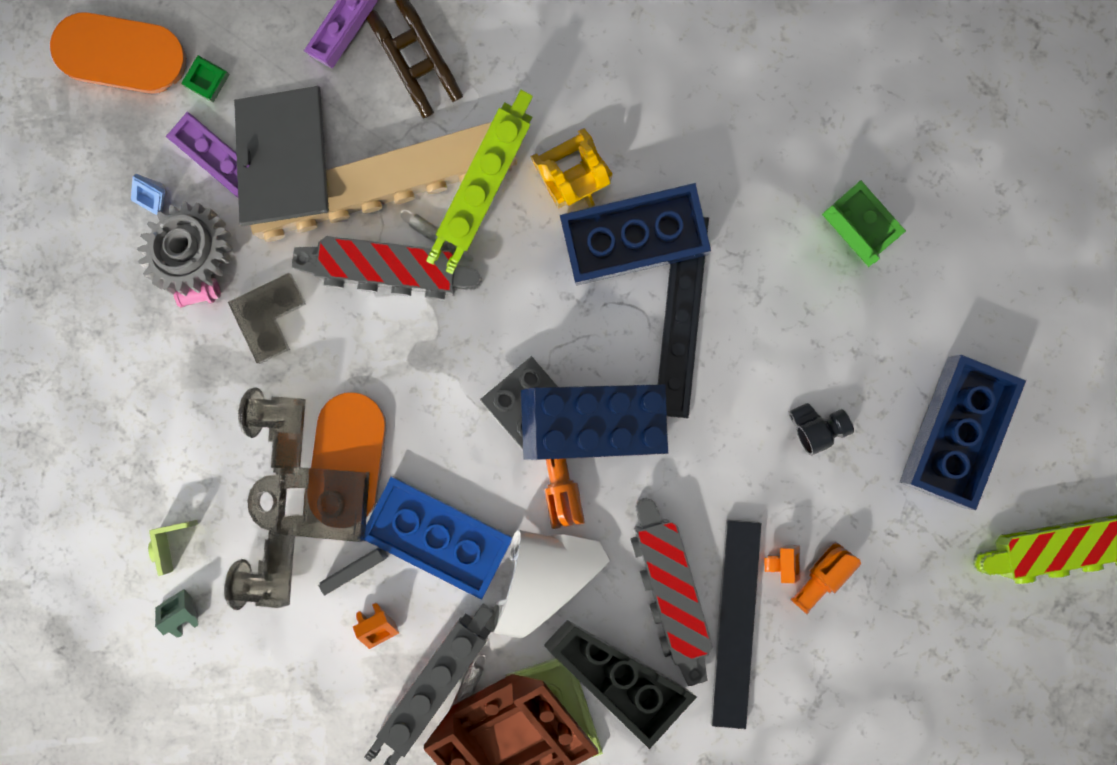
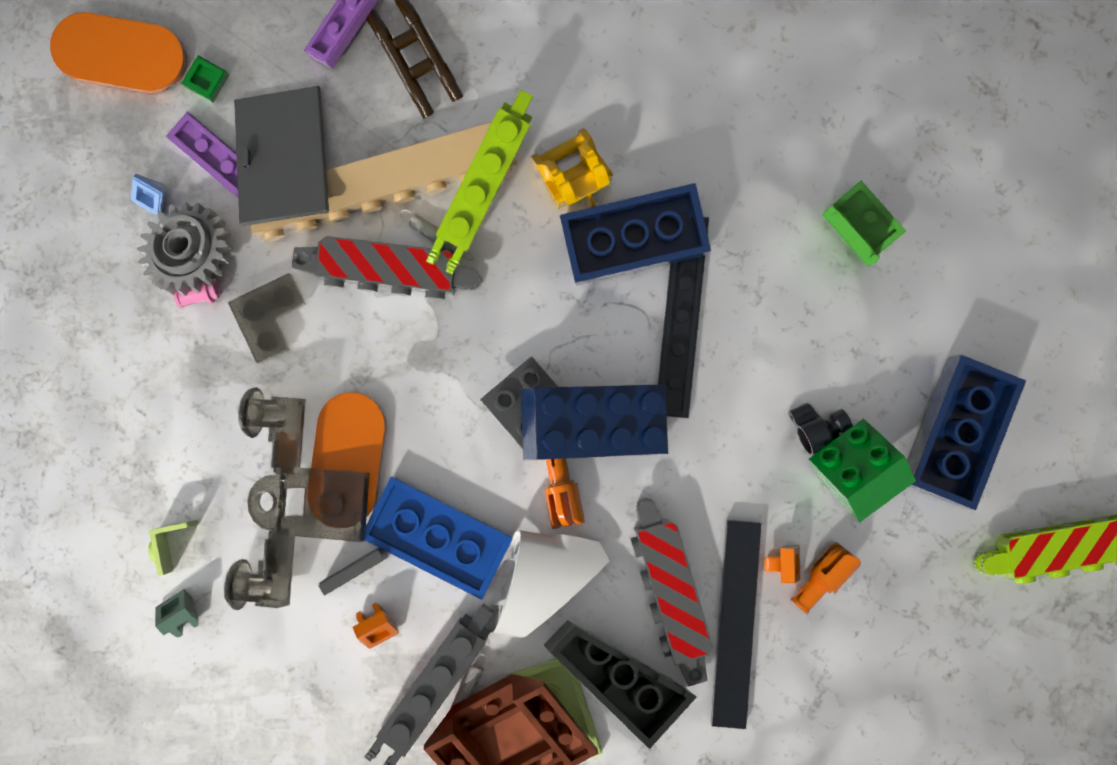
(862, 470): none -> green brick

